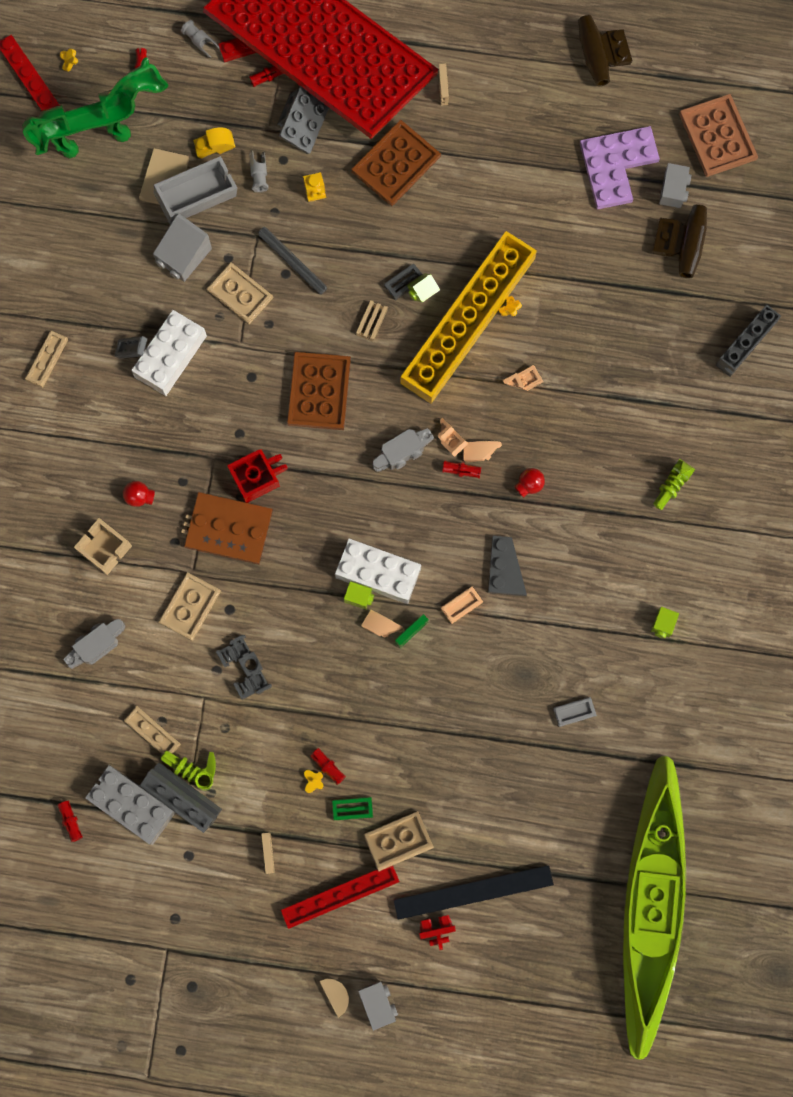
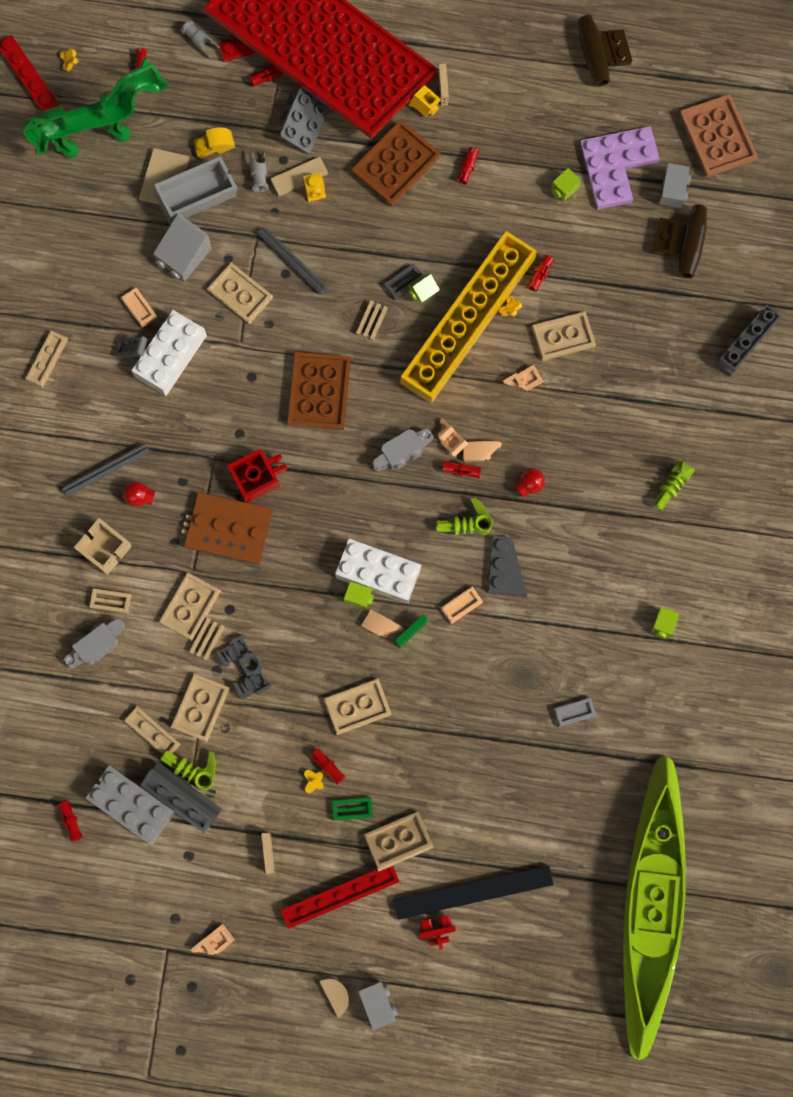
(105, 469): none -> dark grey axle
(107, 608): none -> tan tile
(139, 307): none -> light nougat tile
(199, 654): none -> tan tile
(200, 707): none -> tan tile
(214, 942): none -> light nougat slope
(293, 178): none -> tan tile
(357, 706): none -> tan tile
(425, 101): none -> yellow brick
(467, 165): none -> red pin
(467, 525): none -> lime piece
(540, 273): none -> red pin
(563, 336): none -> tan tile
(565, 185): none -> lime brick

